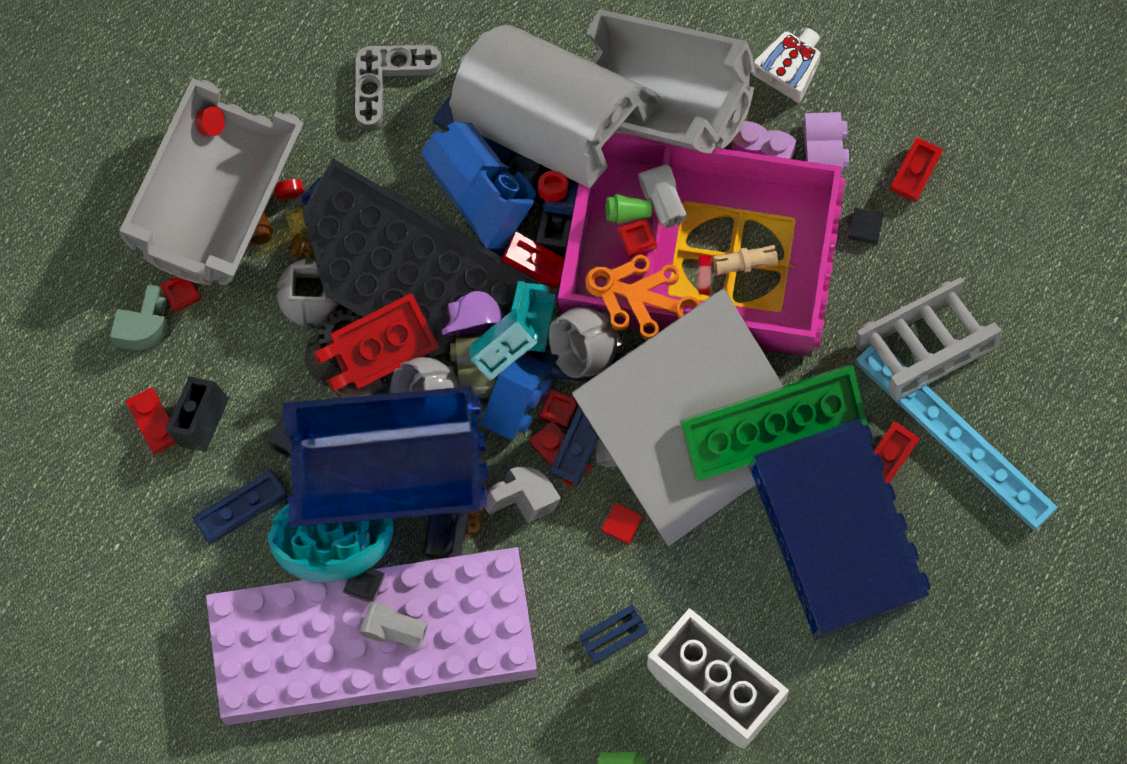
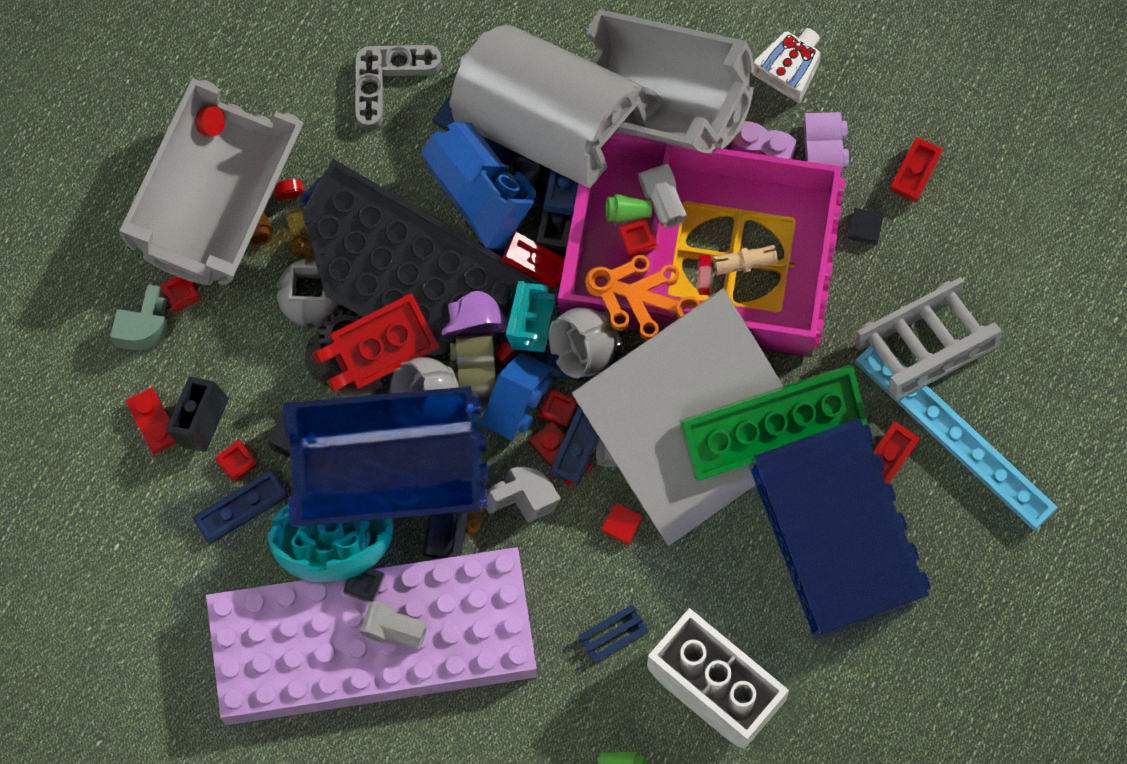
(236, 461): none -> red tile
(502, 344): teal hinge -> none
(553, 186): red tile -> none

